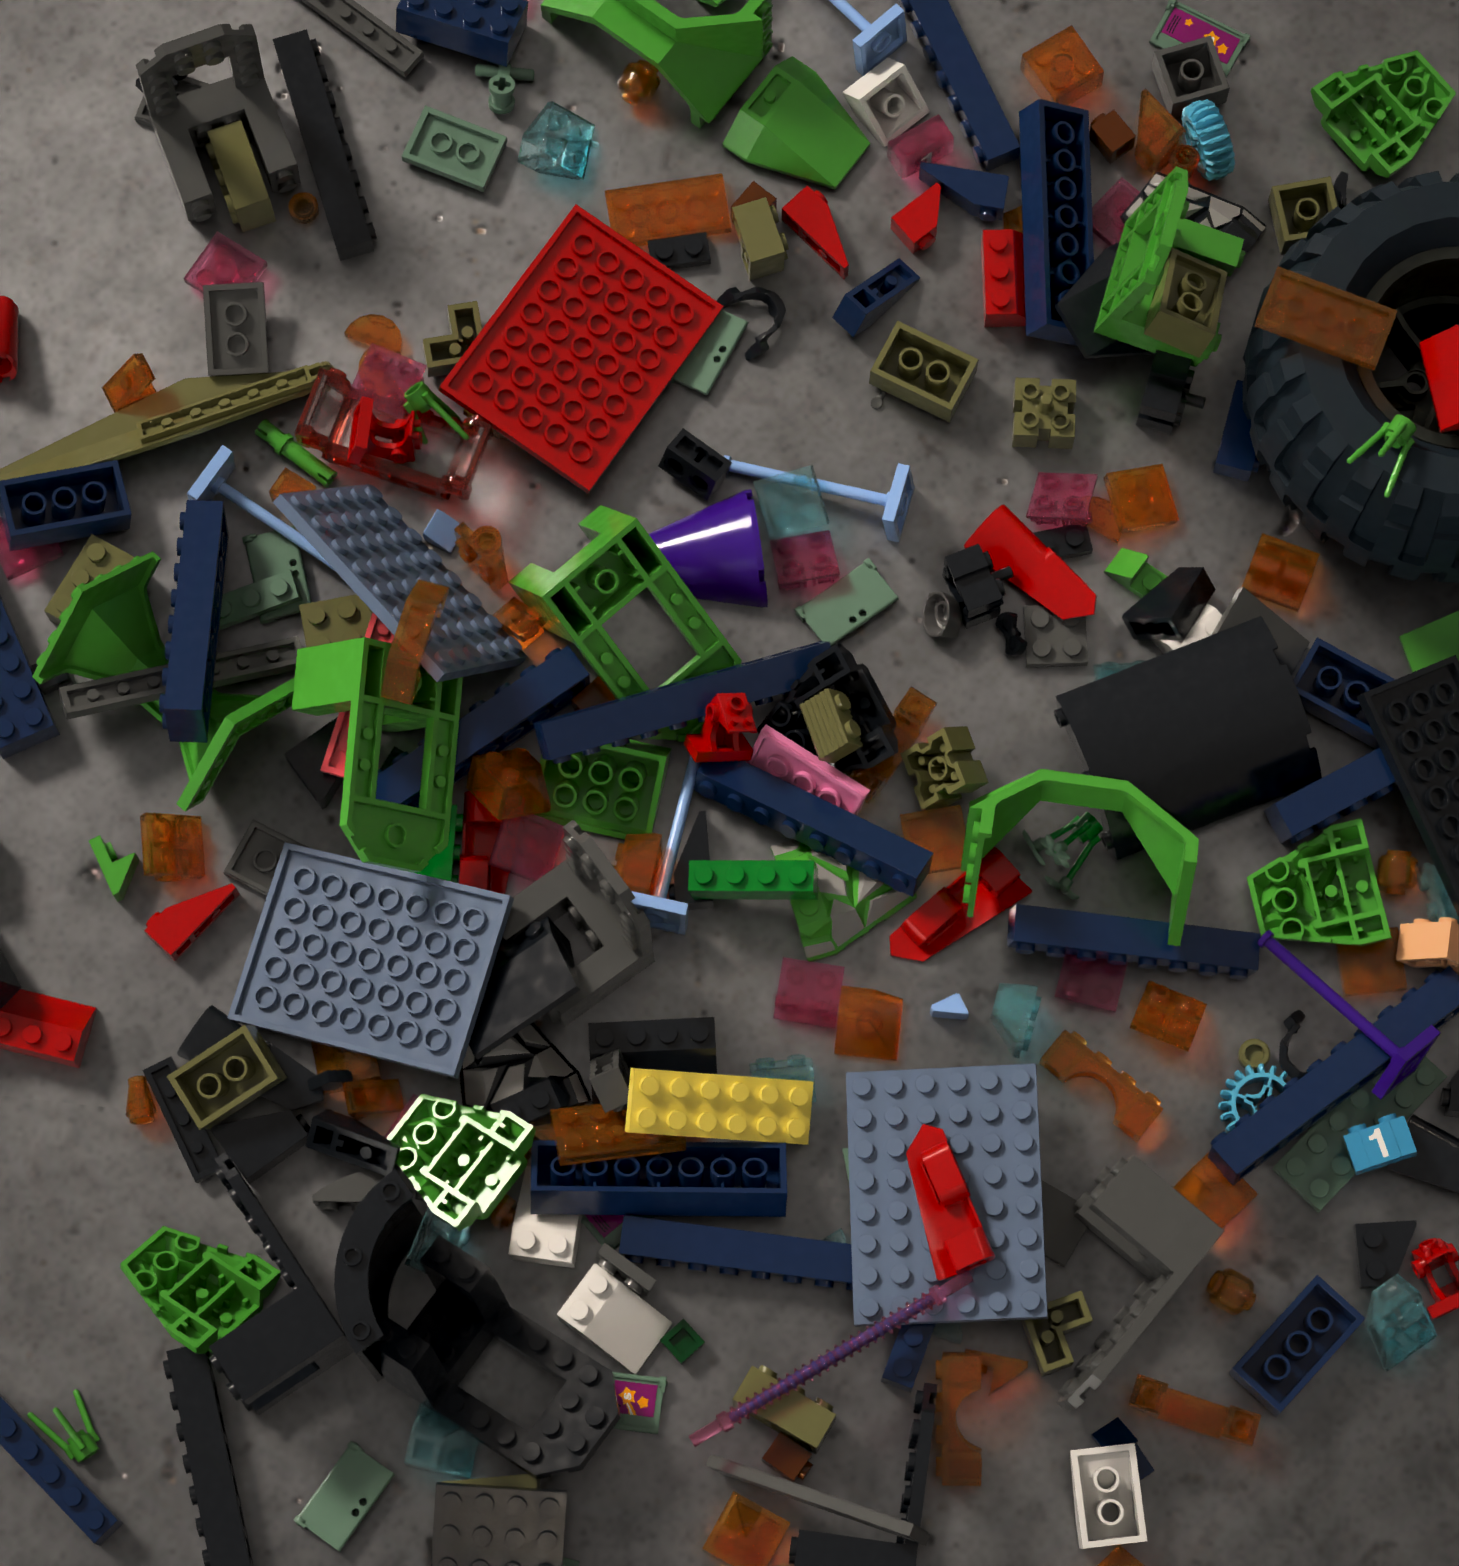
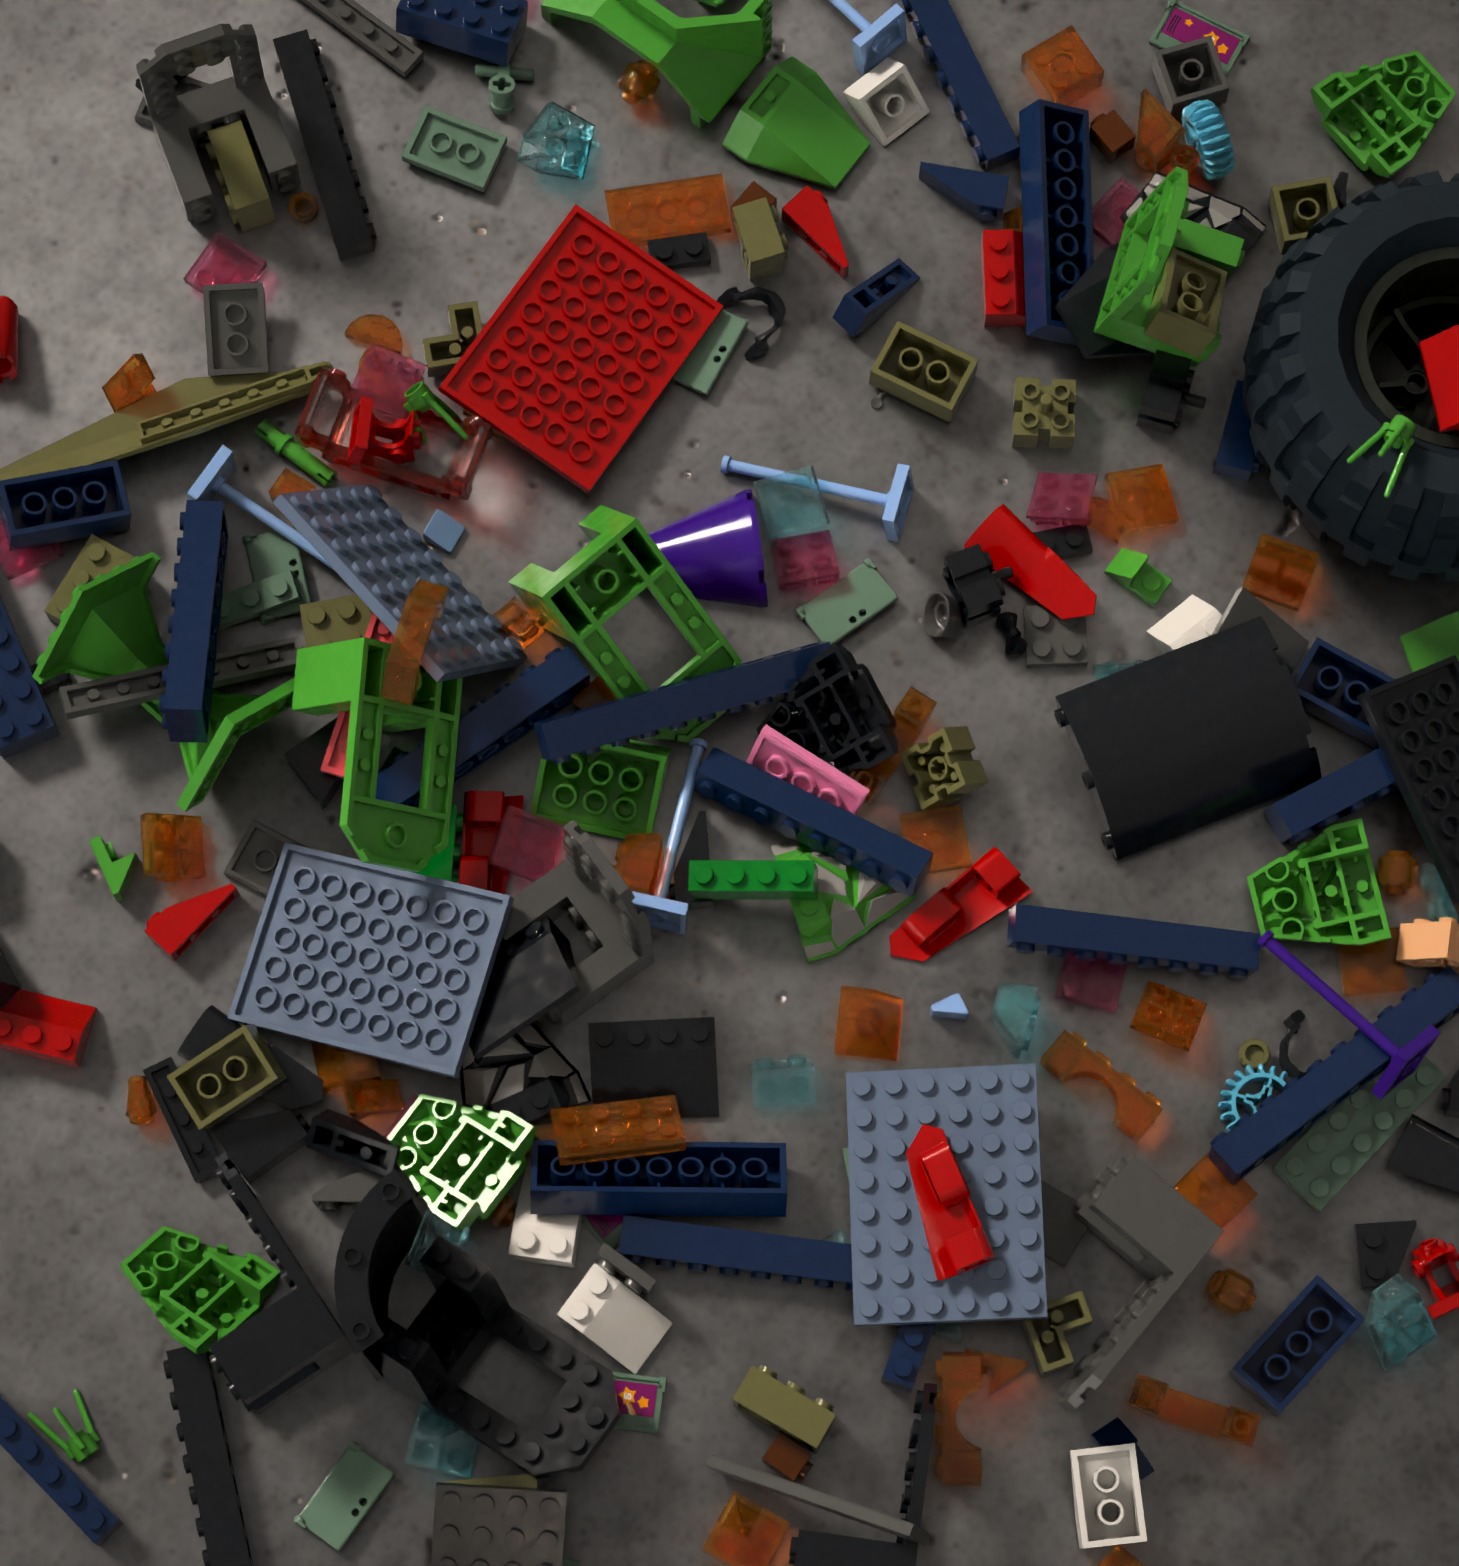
(329, 1080): black tile -> none
(474, 548): clear orange plate -> none
(509, 783): clear orange slope -> none
(610, 1080): dark grey brick -> none
(682, 1341): dark green plate -> none
(695, 464): black brick -> none
(719, 1106): light yellow plate -> none
(724, 719): red tile -> none
(726, 1420): clear pink hose -> none
(808, 992): clear pink hinge -> none
(831, 725): olive brick -> none
(918, 220): red slope -> none
(920, 144): clear pink brick -> none
(1083, 829): plant -> none
(1163, 837): bright green panel -> none
(1171, 606): black slope -> none
(1326, 318): clear orange plate -> none
(1379, 1144): dark azure brick -> none

